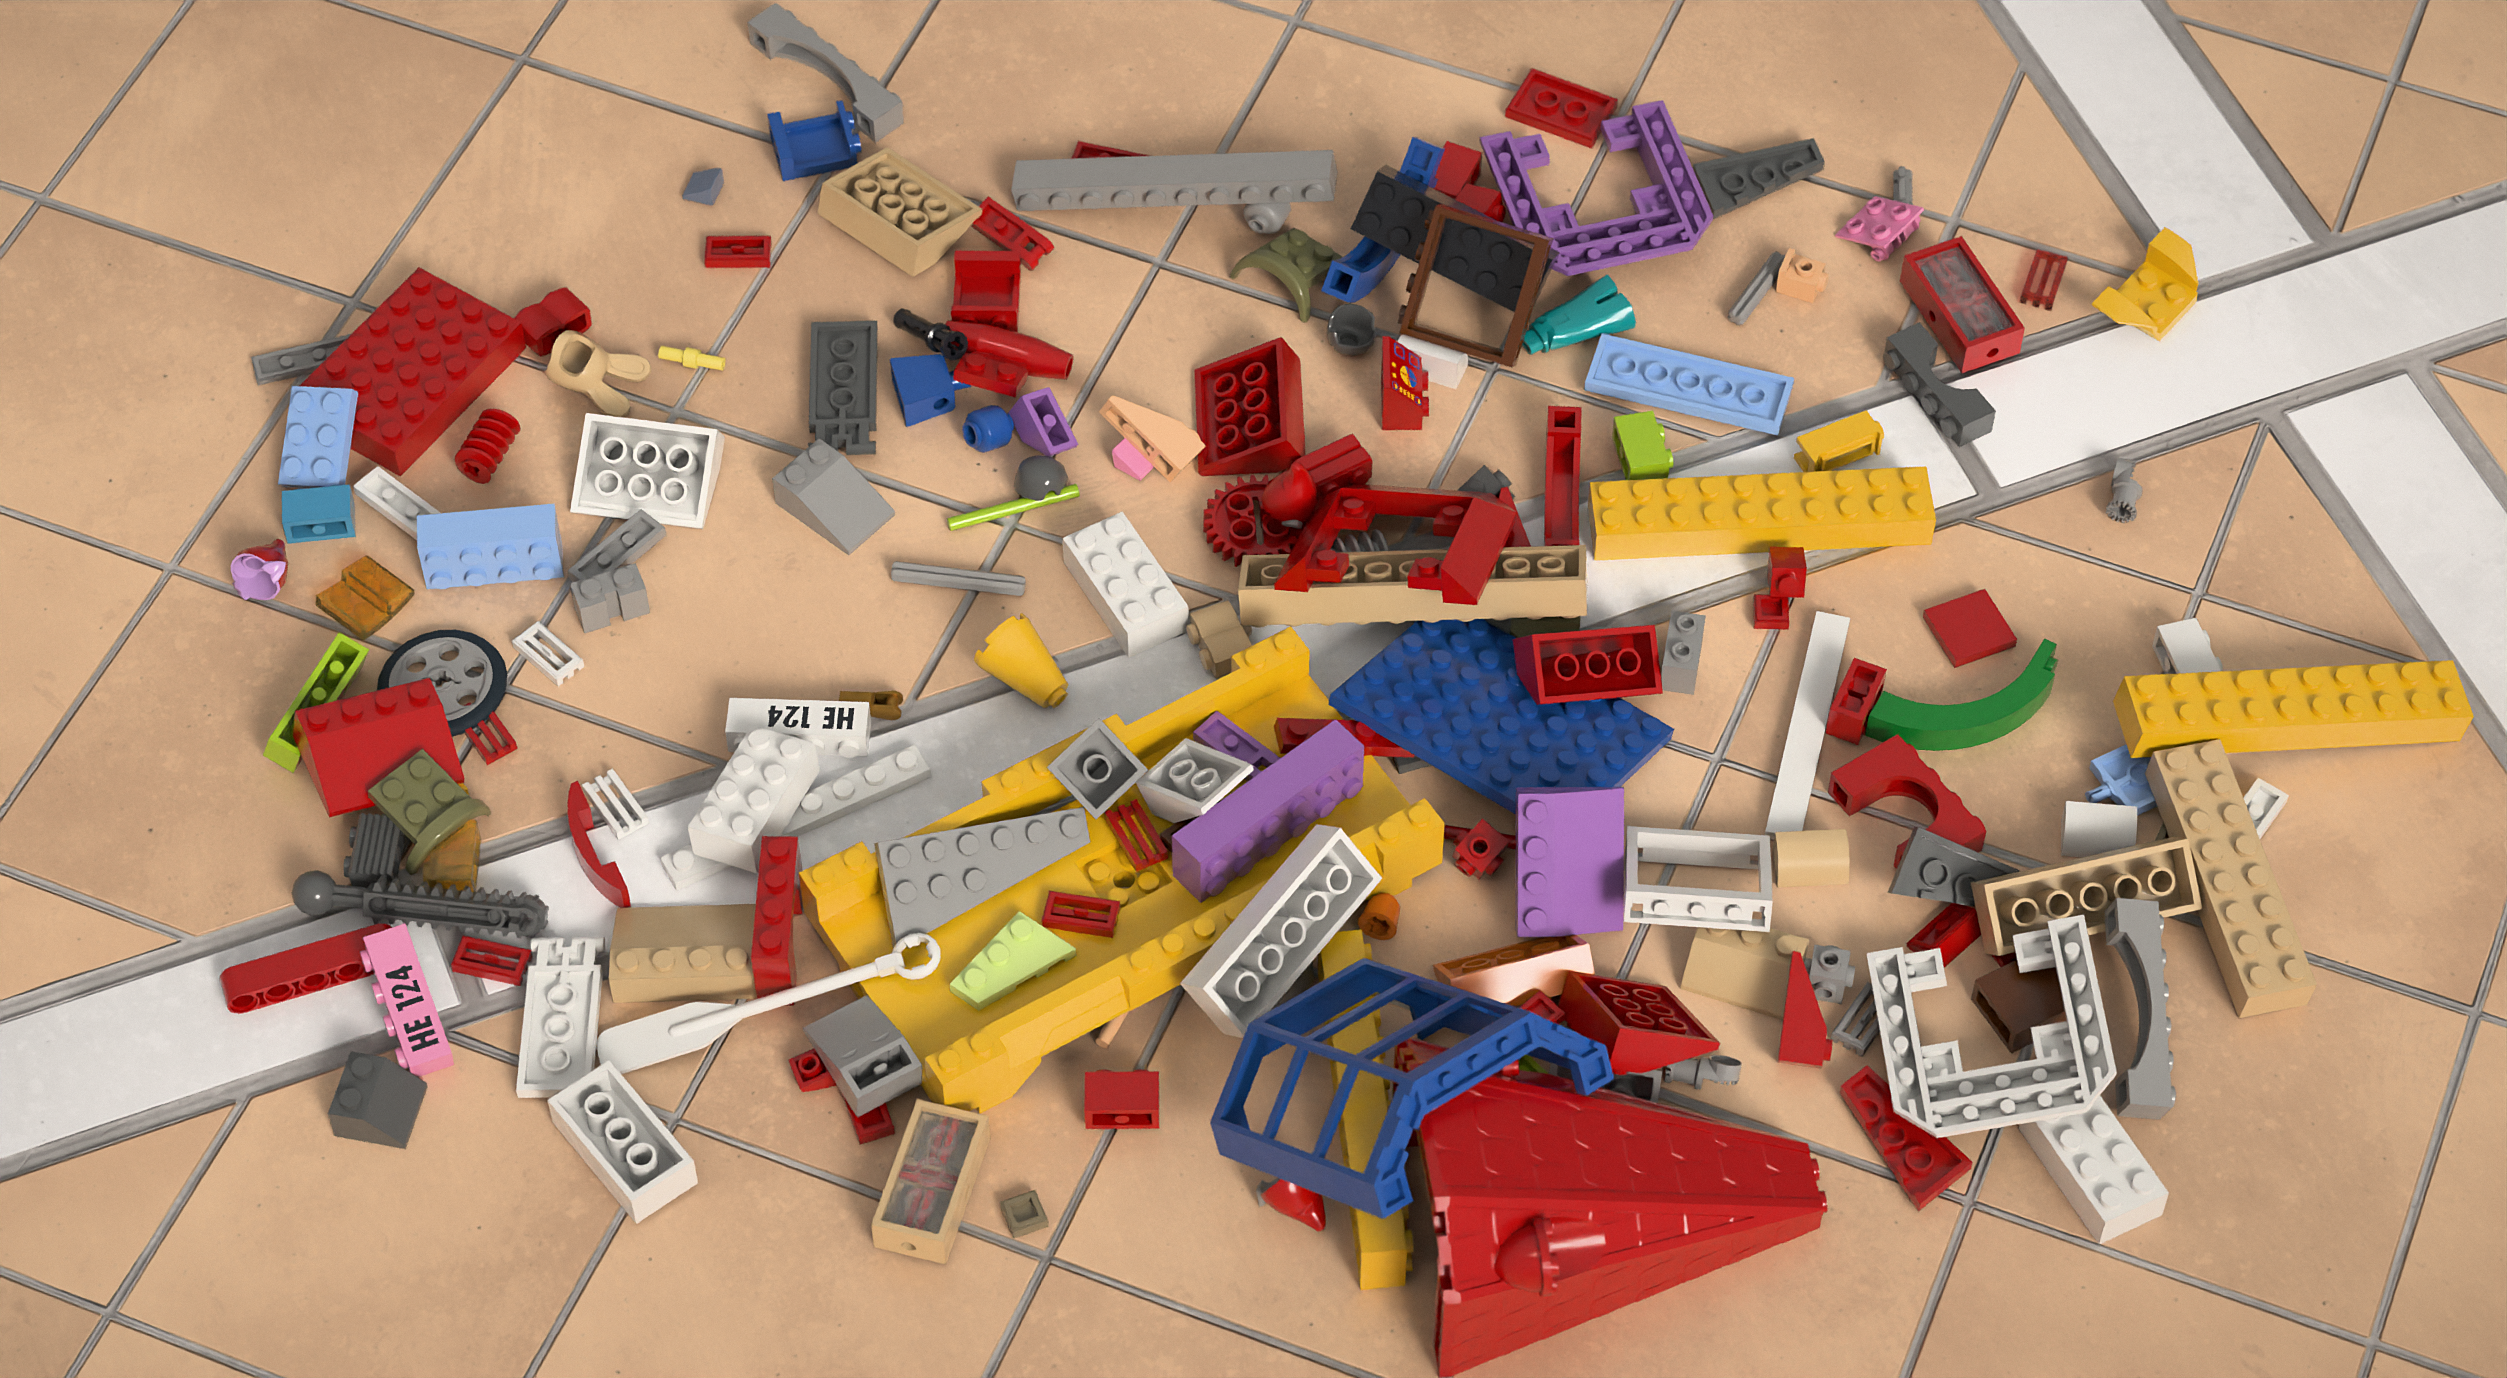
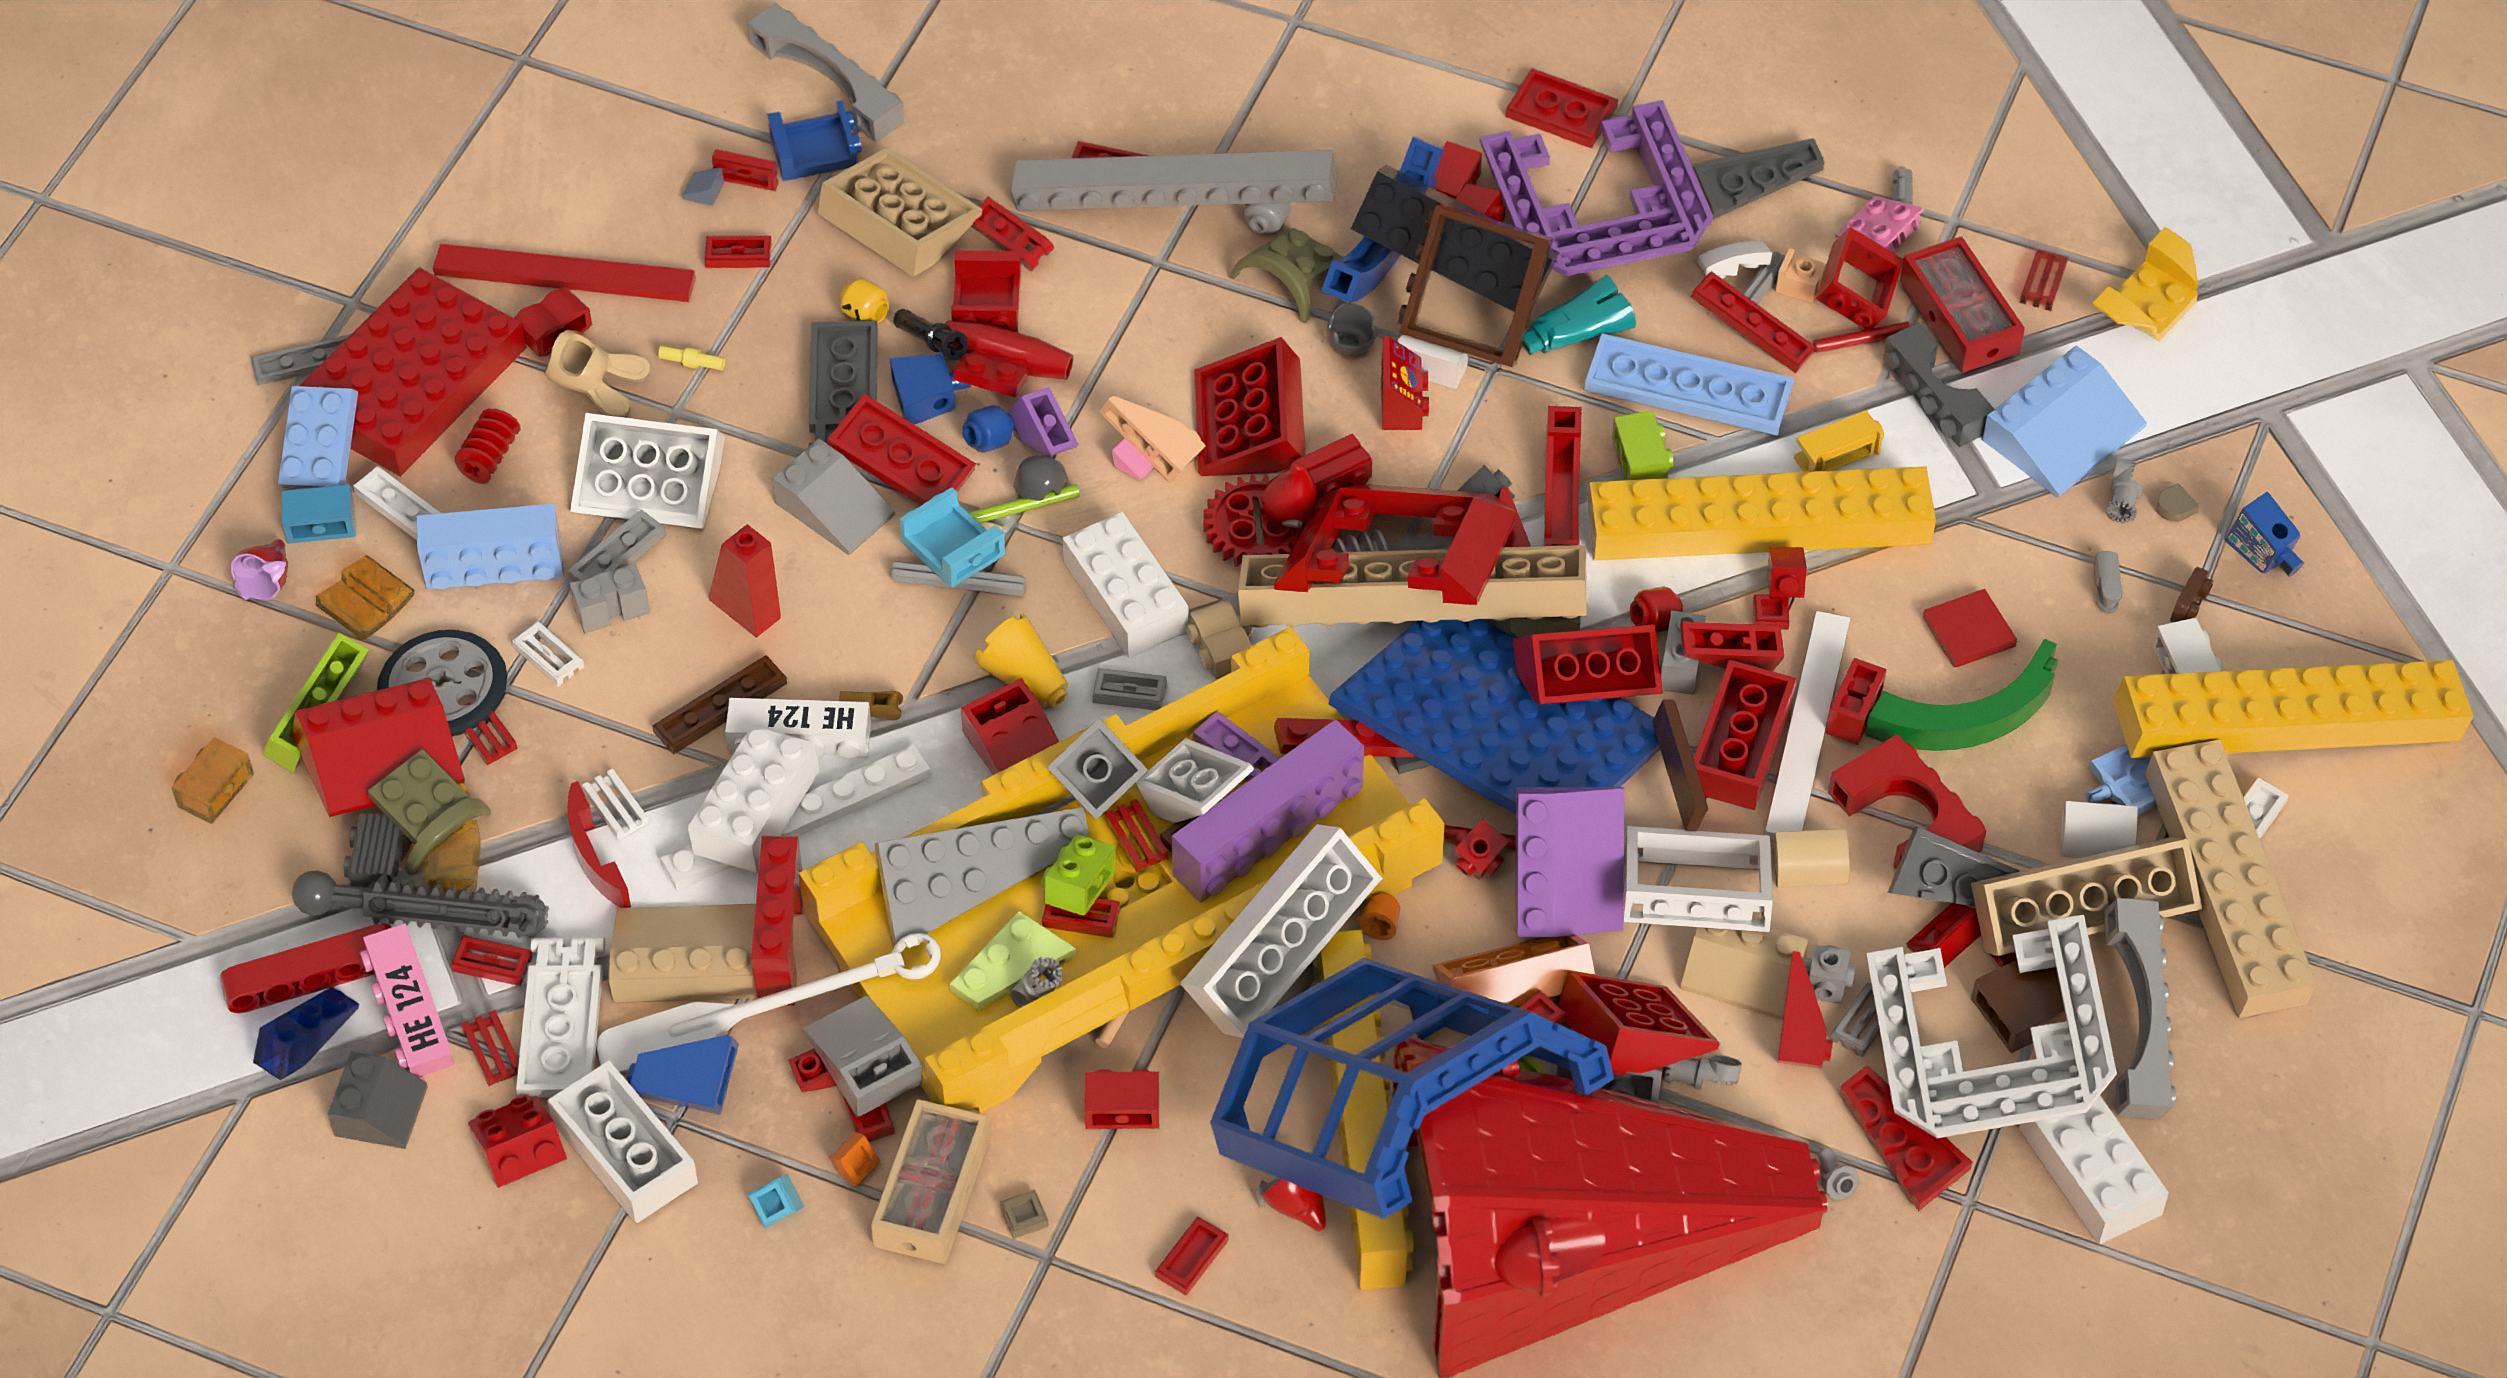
(212, 780): none -> clear yellow brick
(300, 1033): none -> clear blue slope
(481, 1025): none -> red tile
(517, 1139): none -> red bracket
(564, 272): none -> red tile
(686, 1074): none -> blue slope
(711, 708): none -> reddish brown tile
(746, 169): none -> red tile
(746, 581): none -> red slope
(776, 1200): none -> medium azure slope
(855, 1159): none -> orange tile
(864, 301): none -> yellow head
(899, 452): none -> red plate
(950, 538): none -> medium azure panel
(1007, 726): none -> red slope
(1030, 987): none -> light grey connector
(1079, 874): none -> lime brick
(1128, 694): none -> light grey tile
(1191, 1255): none -> red tile
(1655, 607): none -> red head
(1680, 765): none -> reddish brown tile
(1726, 259): none -> white slope
(1742, 643): none -> red slope
(1743, 733): none -> red brick
(1753, 322): none -> red tile
(1838, 1180): none -> light grey plate
(1858, 337): none -> red bar
(1882, 266): none -> red window
(2063, 422): none -> light blue slope
(2107, 581): none -> light grey bar
(2176, 504): none -> dark tan tile
(2197, 587): none -> reddish brown plate
(2265, 536): none -> blue torso

